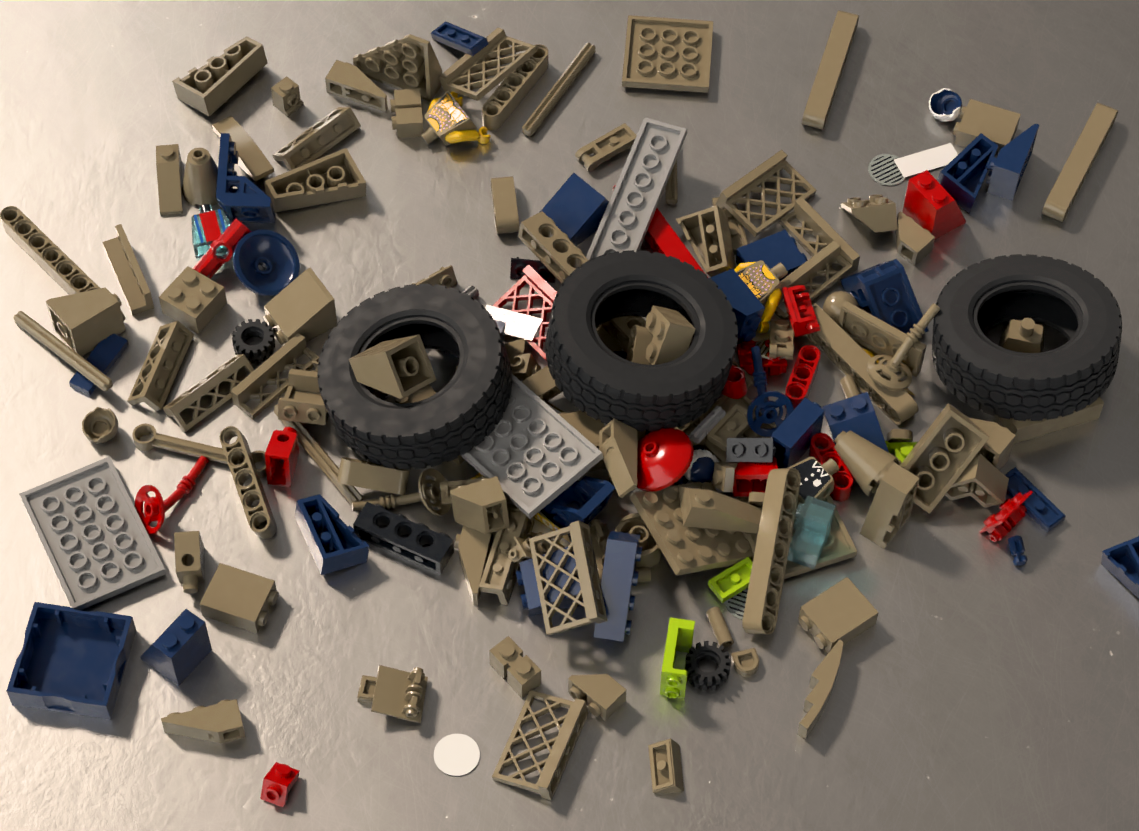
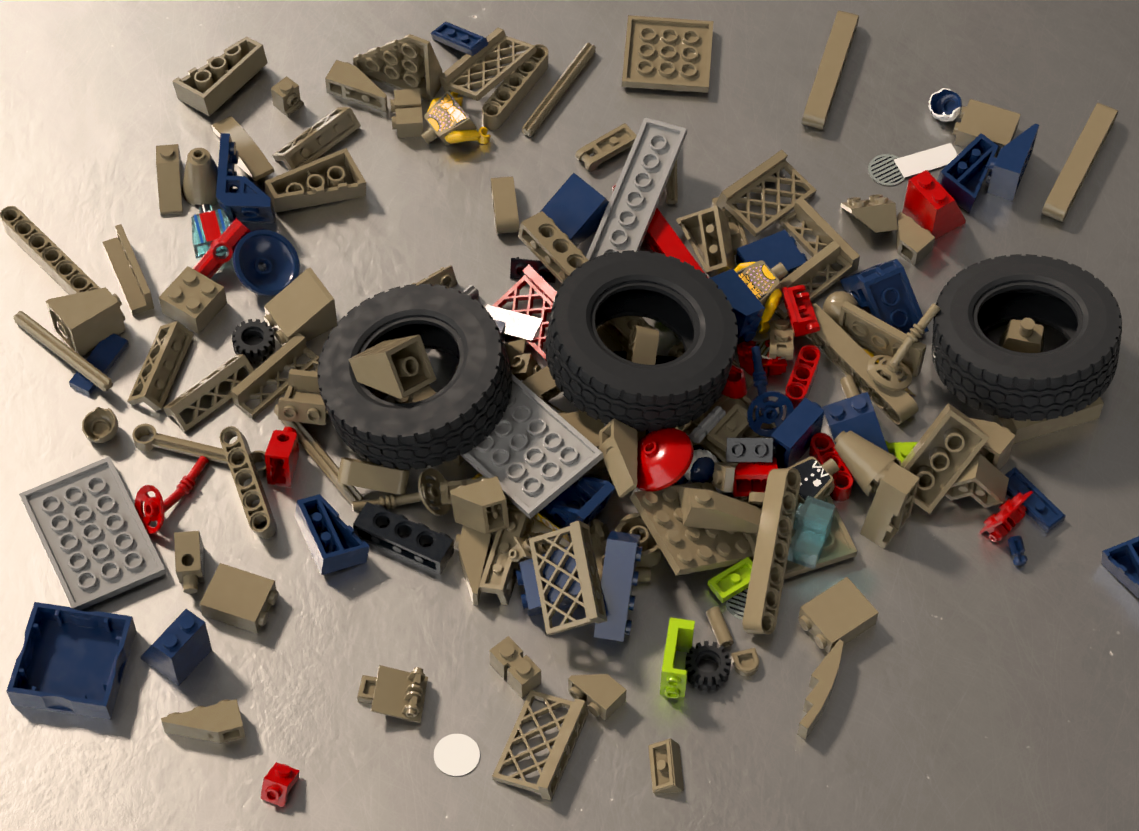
(670, 335): dark tan brick -> none
(900, 435): dark tan tile -> none

